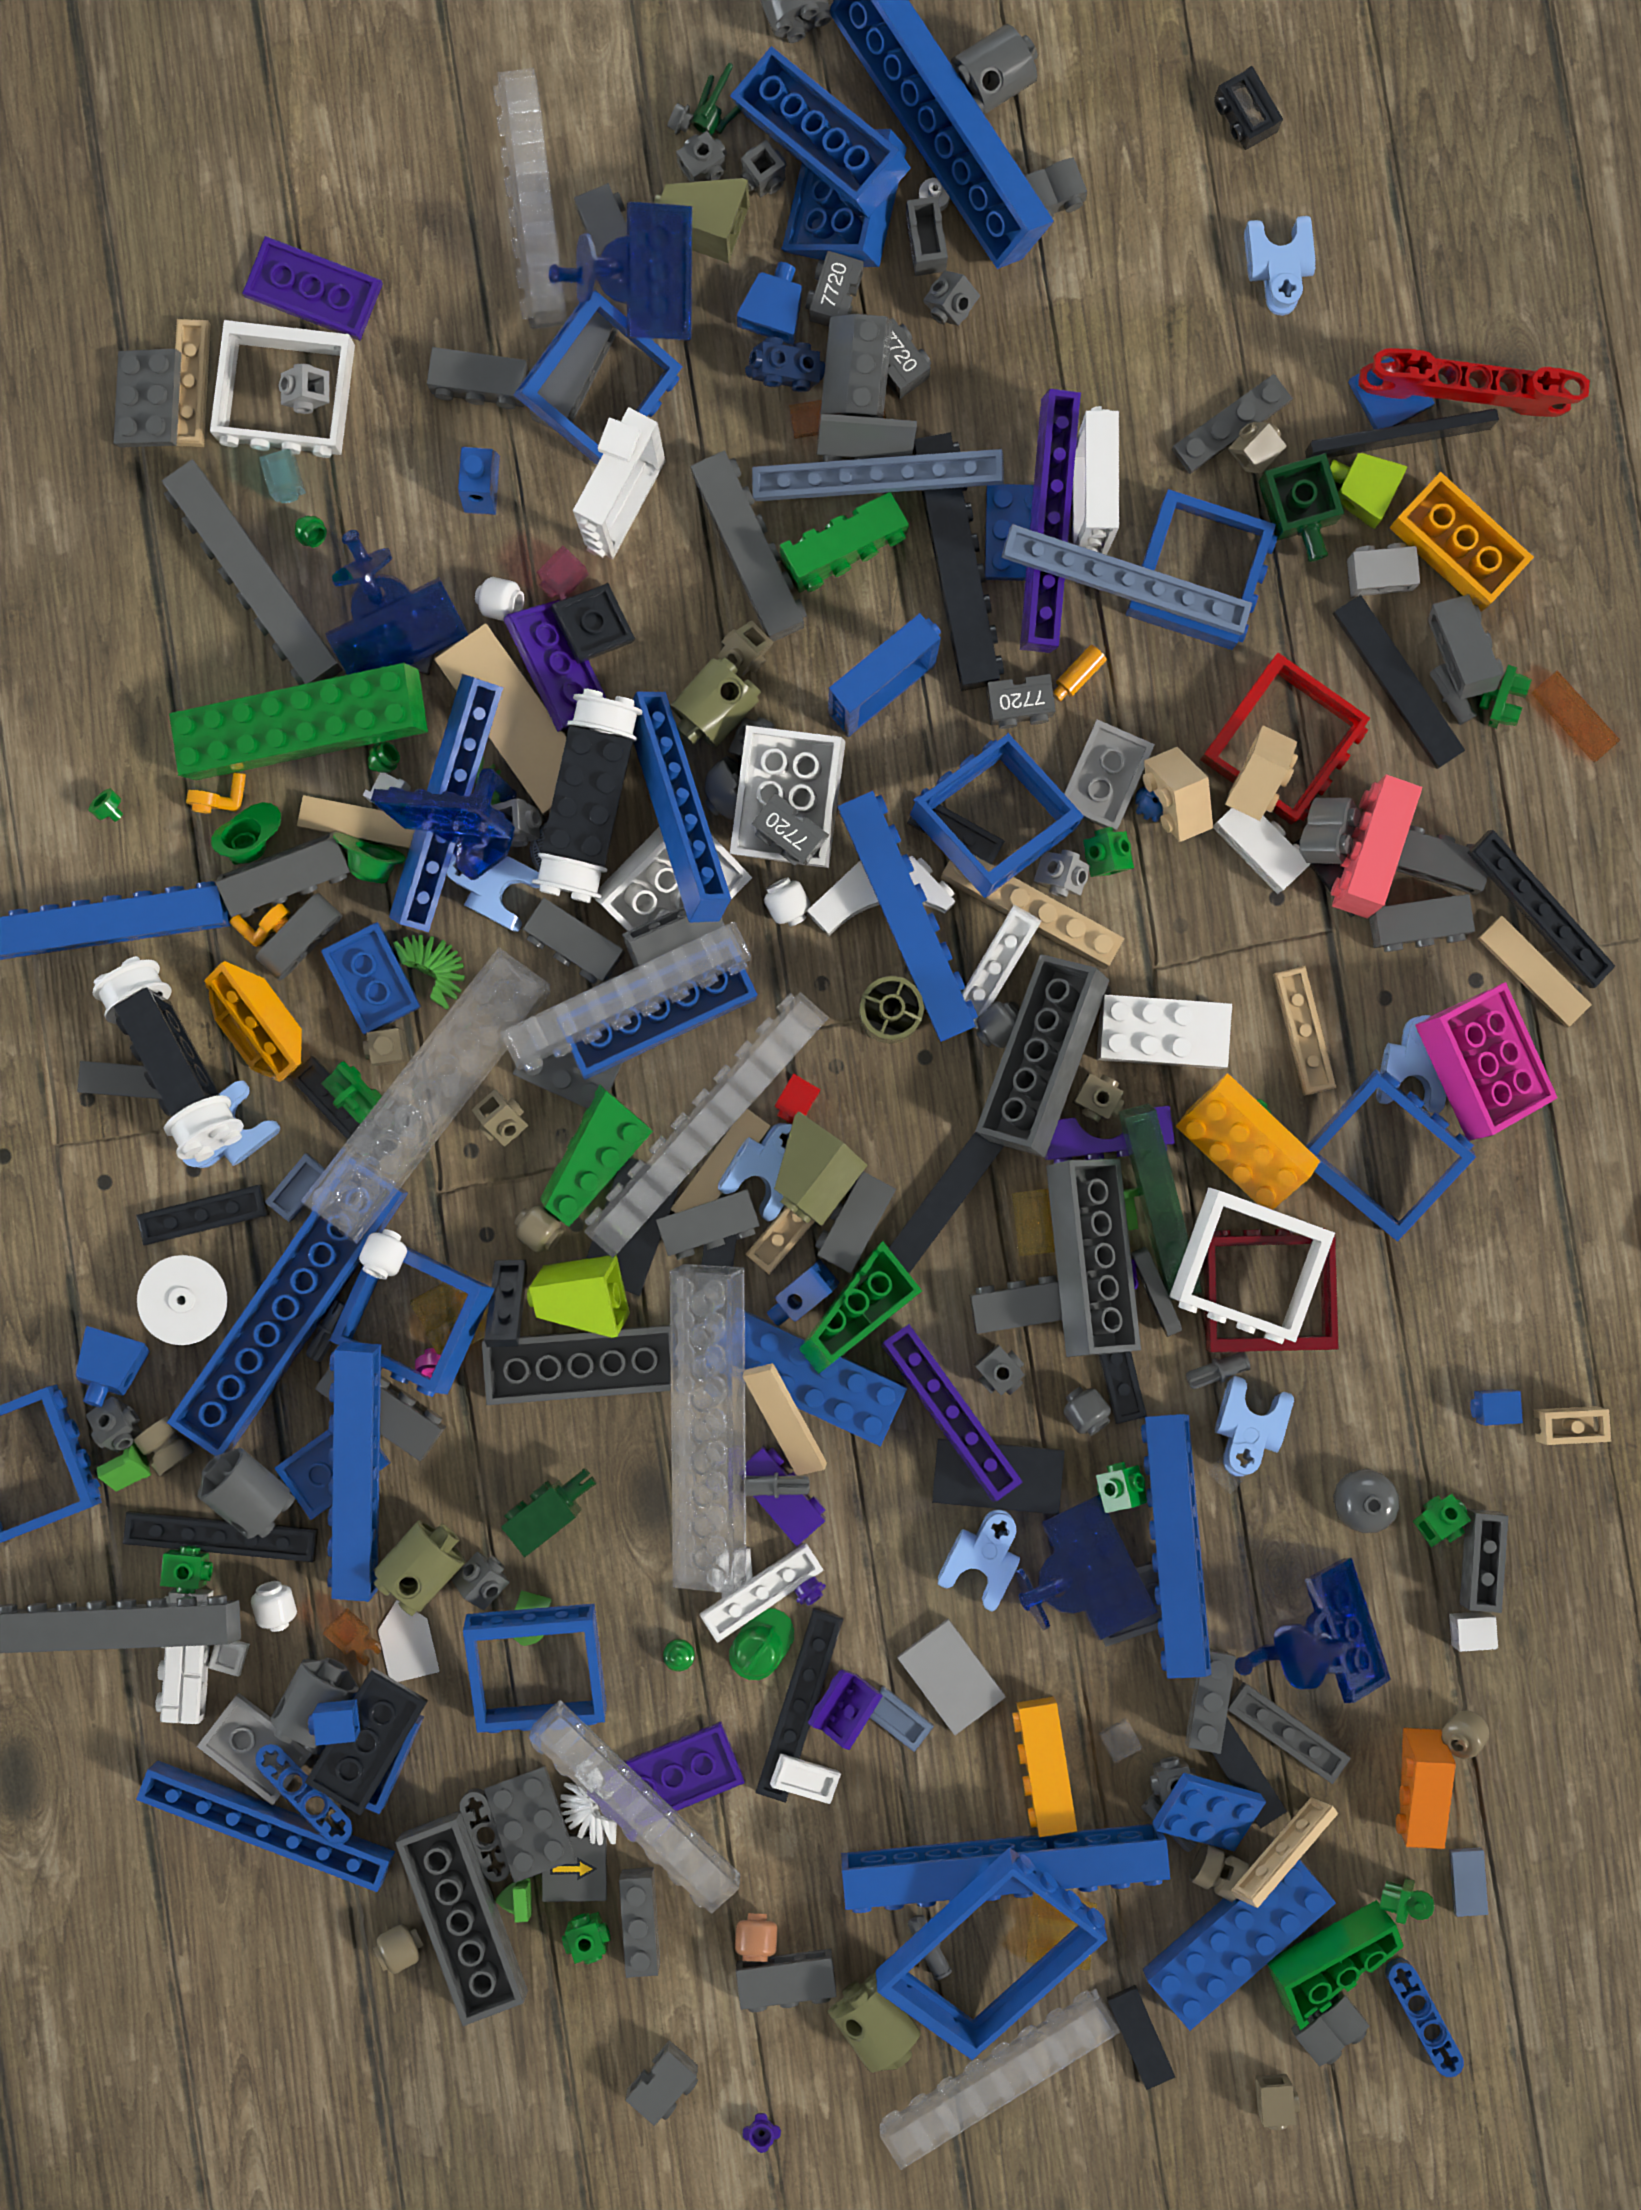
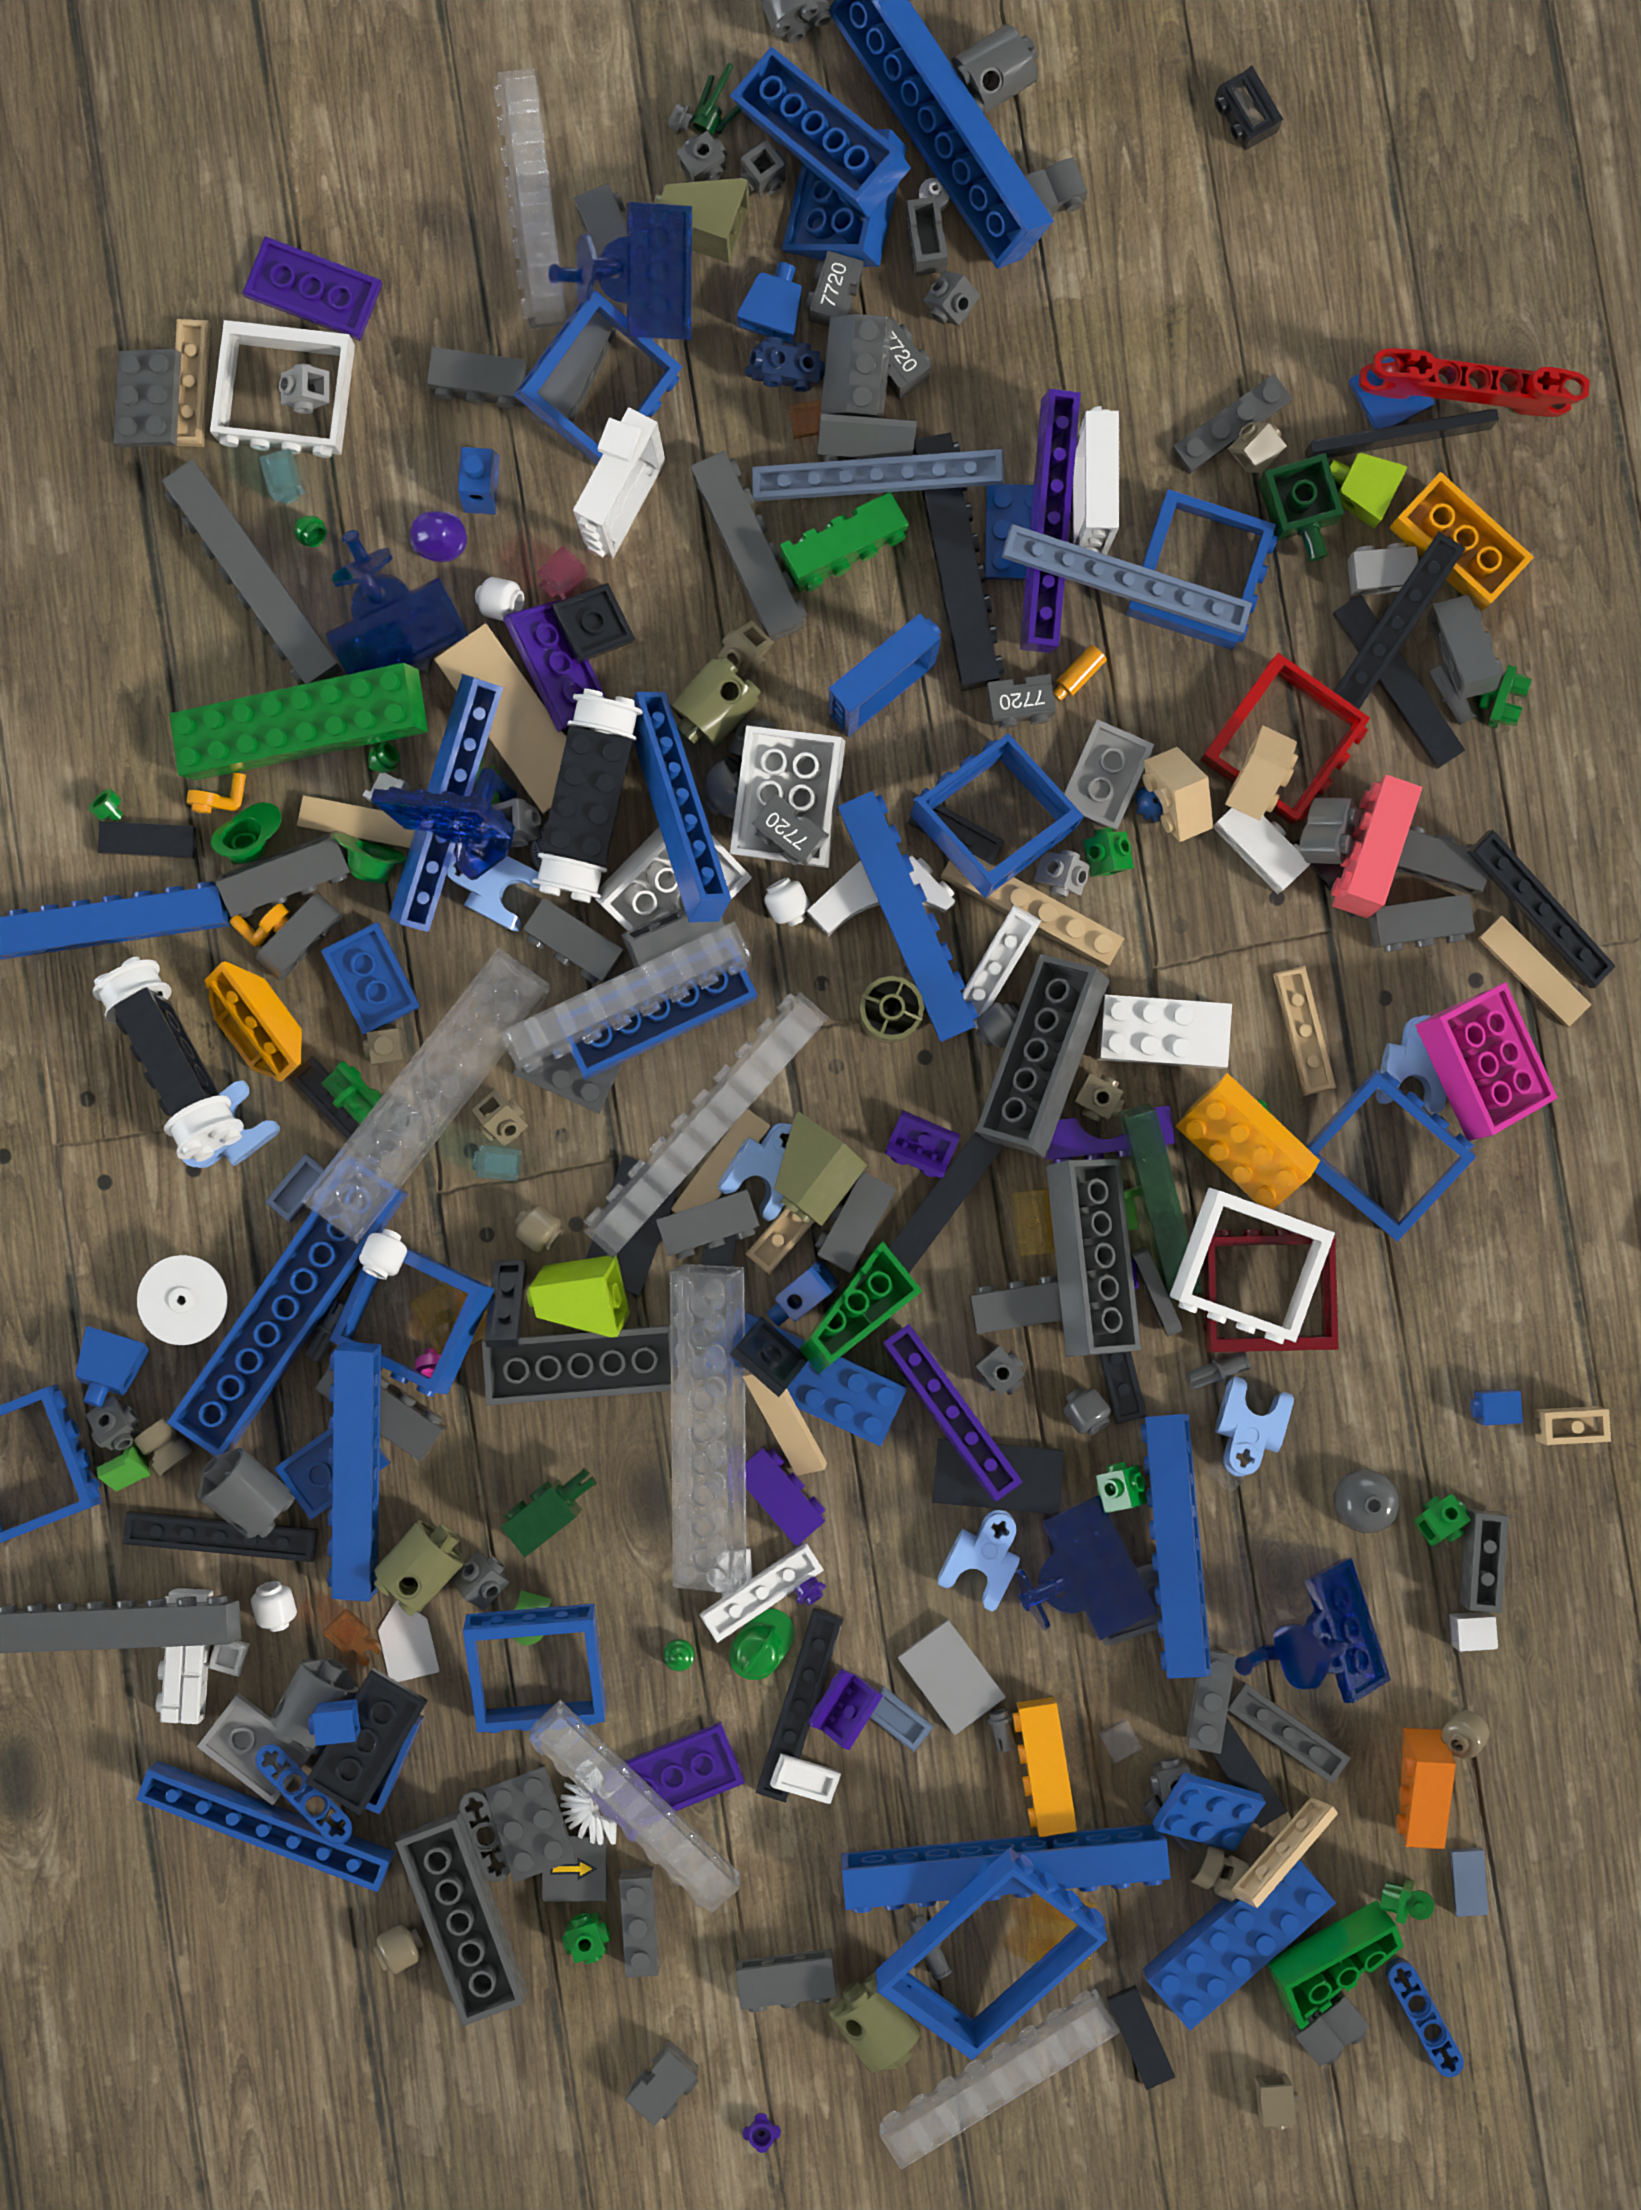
(114, 1080): dark grey tile -> none
(146, 839): none -> black tile
(186, 1569): green brick -> none
(202, 1215): black tile -> none
(435, 964): bright green hair -> none
(438, 536): none -> dark purple hat
(497, 1163): none -> clear light blue brick
(517, 1900): bright green tile -> none
(593, 1156): green wedge -> none
(756, 1938): nougat head -> none
(769, 1356): none -> black tile
(776, 1485): dark grey axle -> none
(796, 1097): red brick -> none
(922, 1145): none -> dark purple bracket
(1002, 1729): none -> dark grey pin
(1280, 265): light blue piece -> none
(1399, 619): none -> black tile
(1575, 716): clear orange tile -> none

